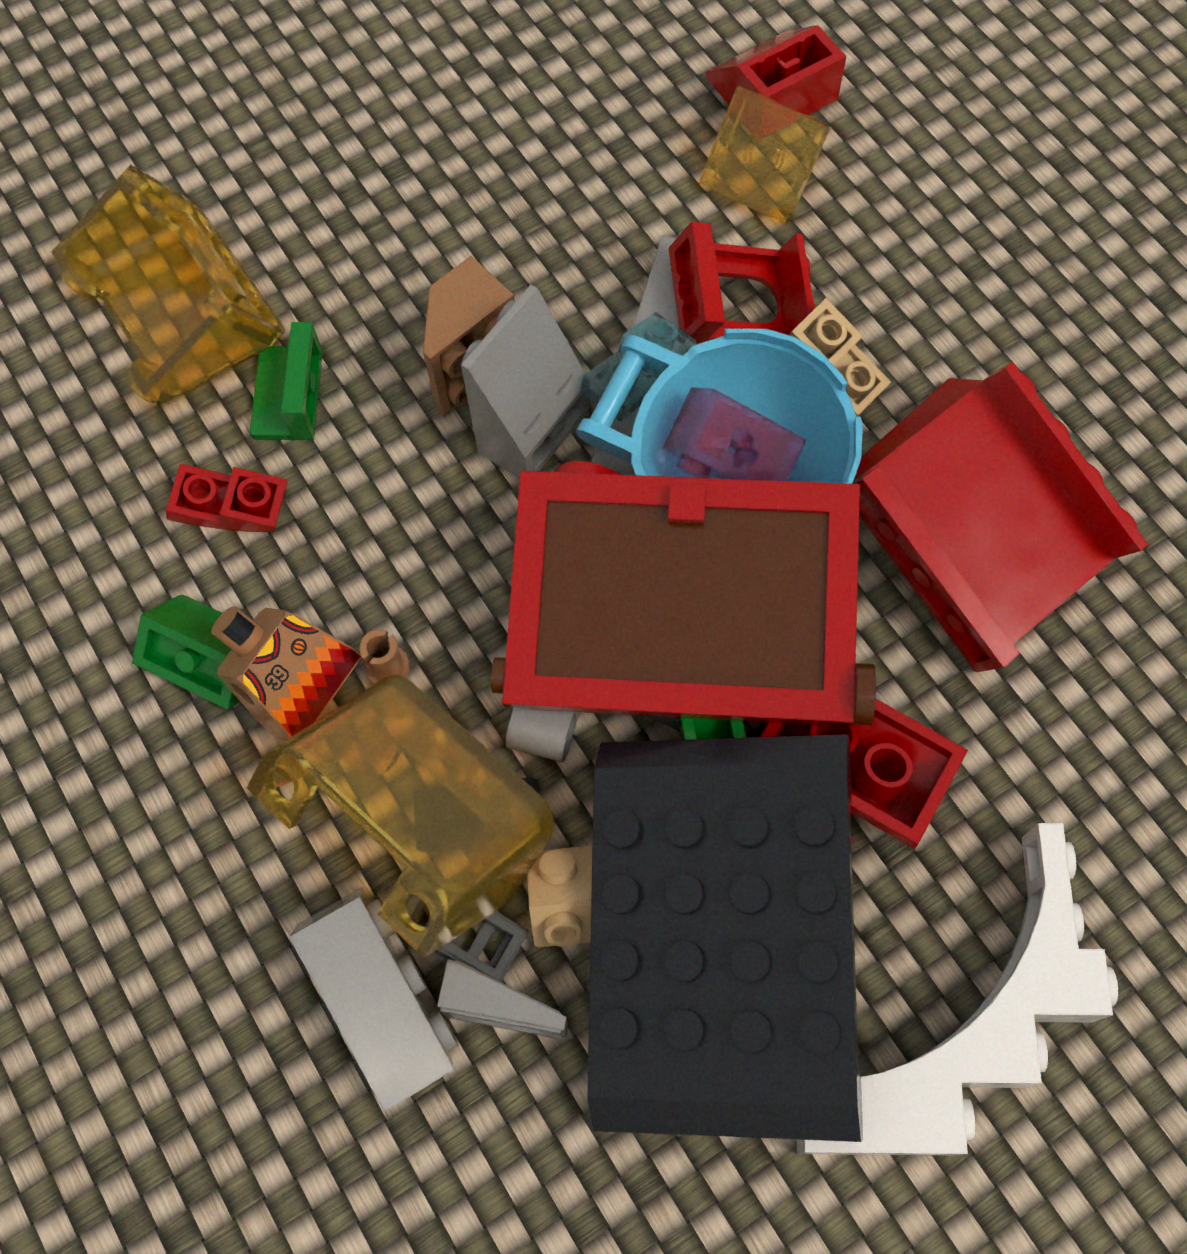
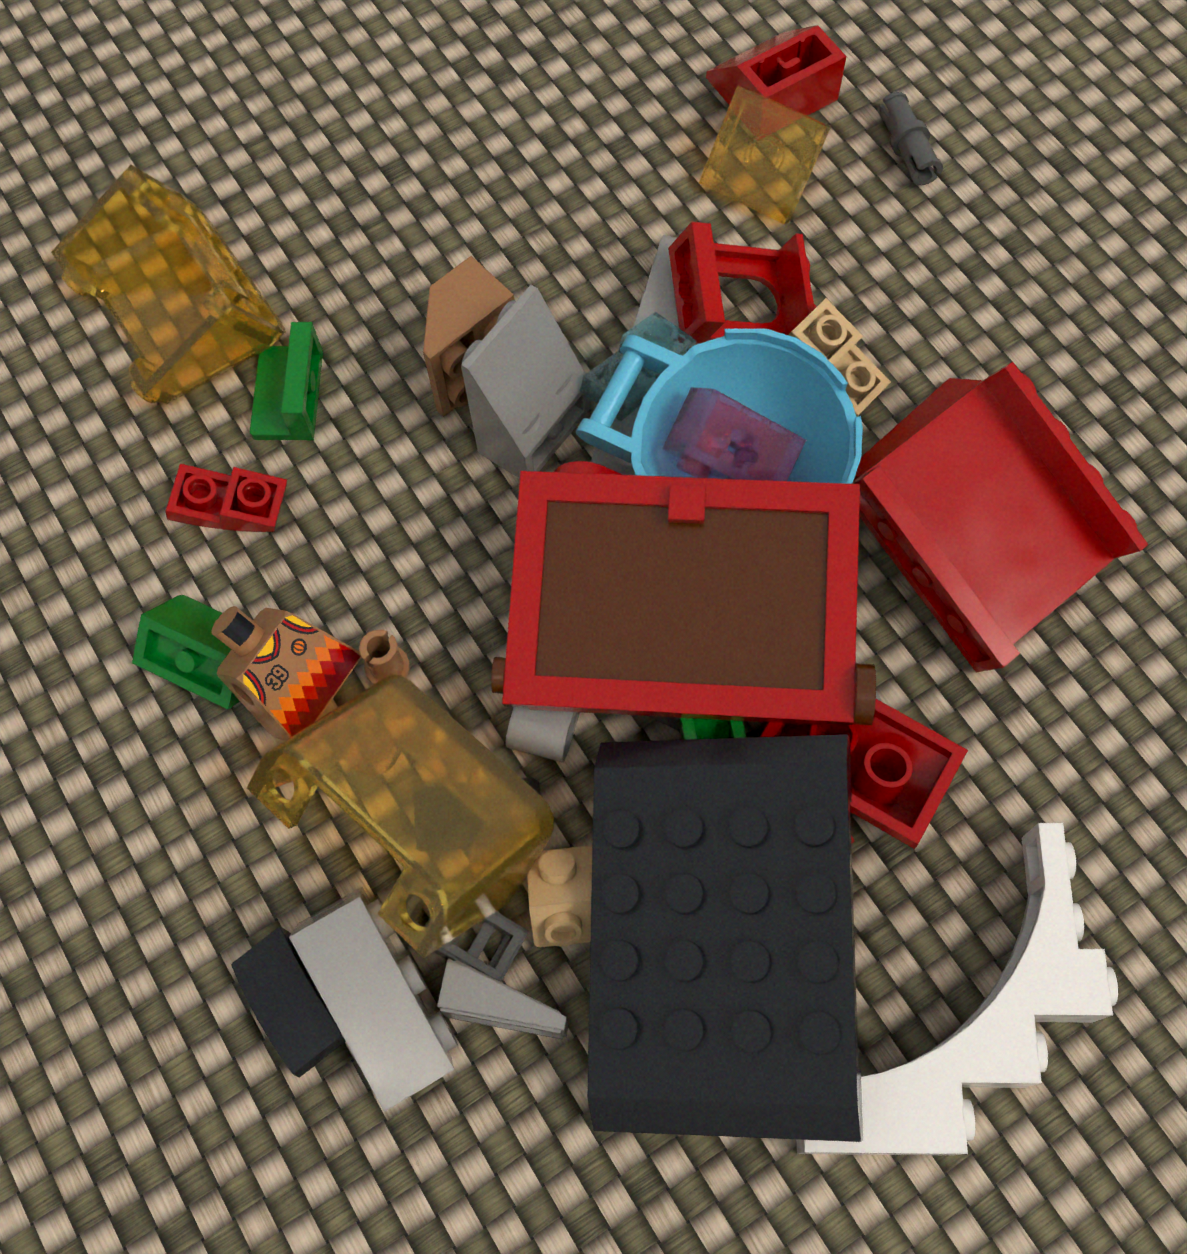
(287, 1002): none -> black slope
(910, 138): none -> dark grey pin

